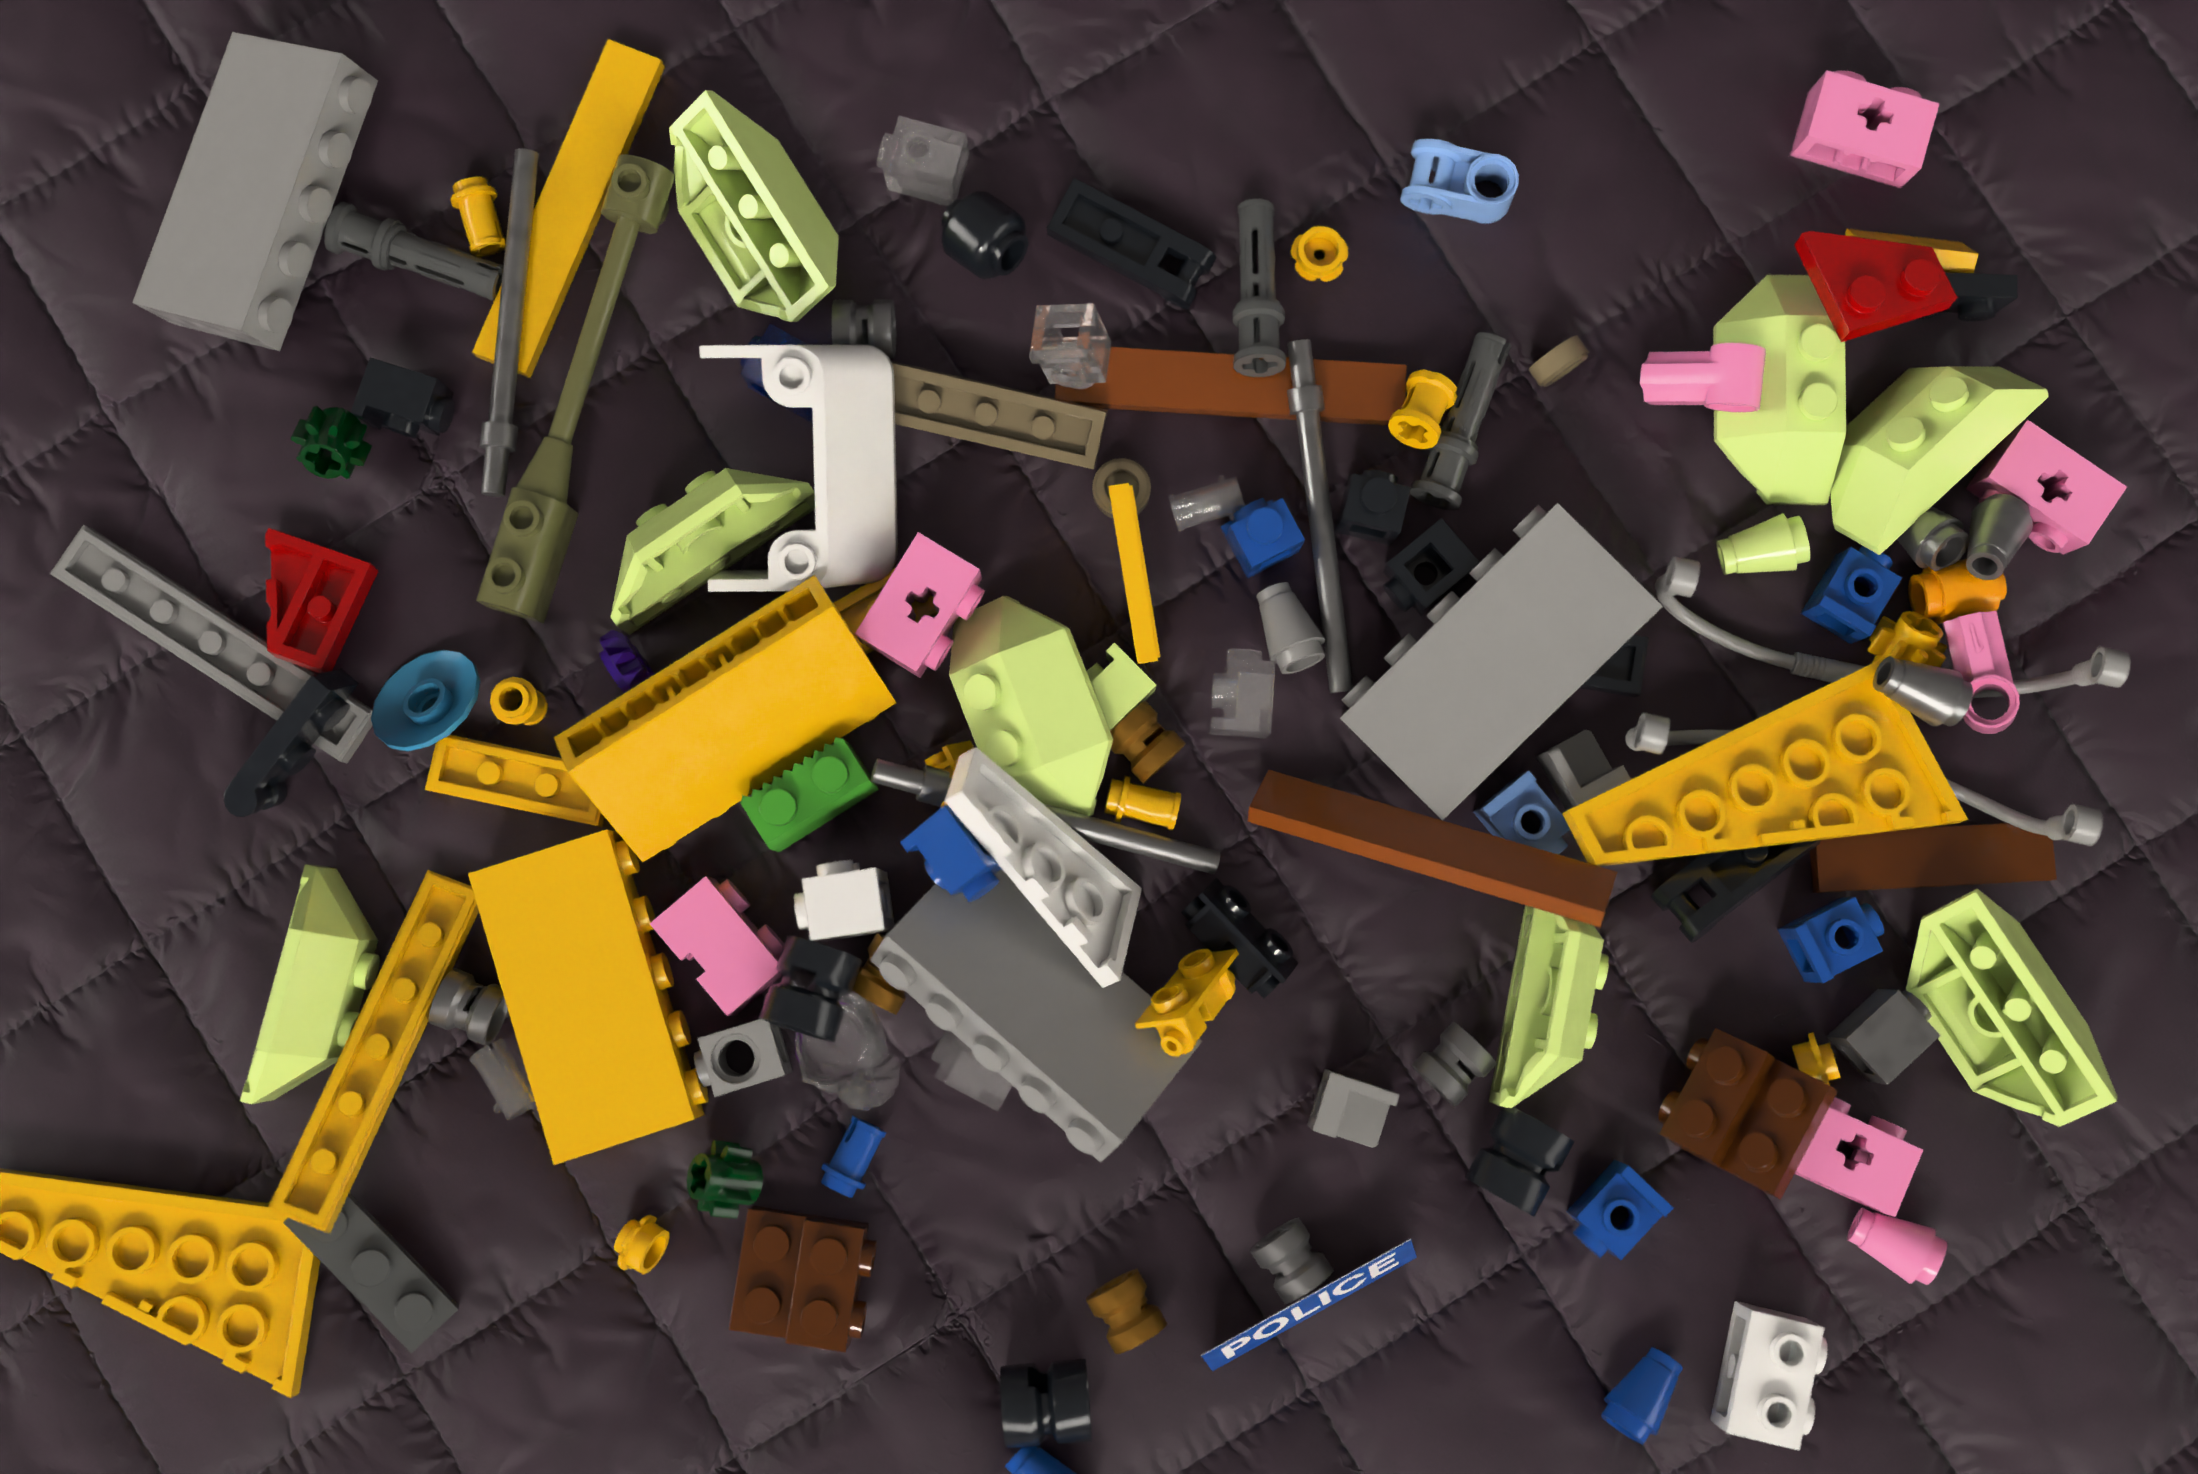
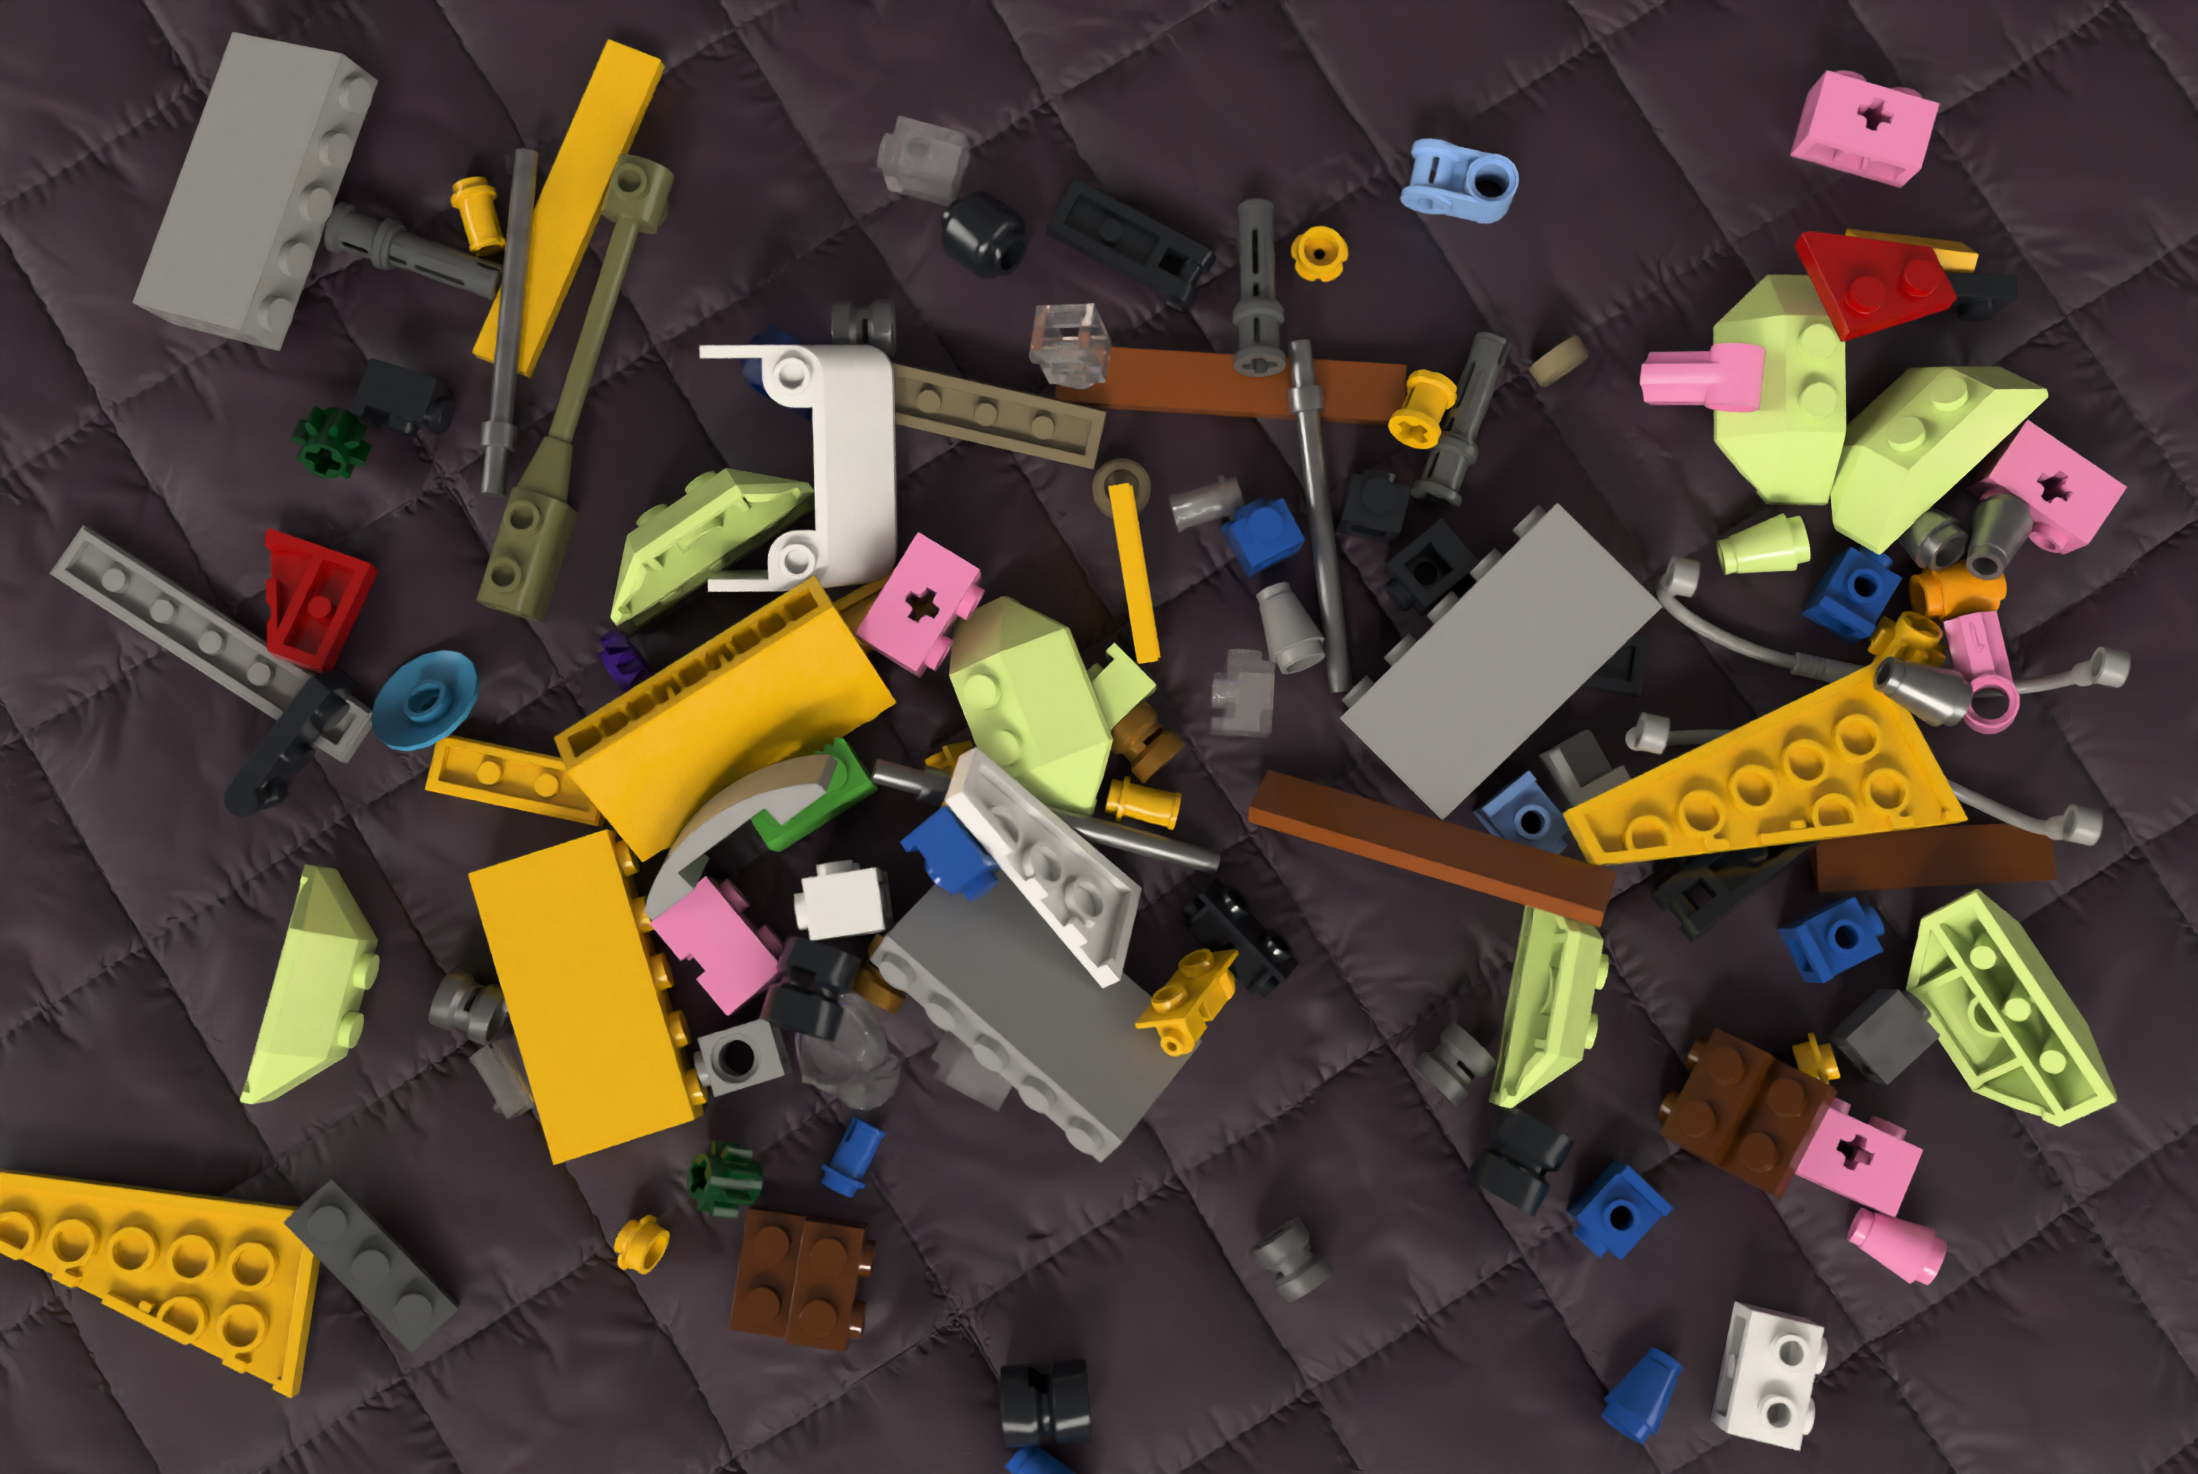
(376, 1054): yellow tile -> none
(506, 697): yellow pin -> none
(751, 211): yellowish green wedge -> none
(779, 788): none -> light grey slope
(1125, 1309): pearl gold wheel -> none
(1310, 1305): blue sticker -> none
(1350, 1108): light grey panel -> none

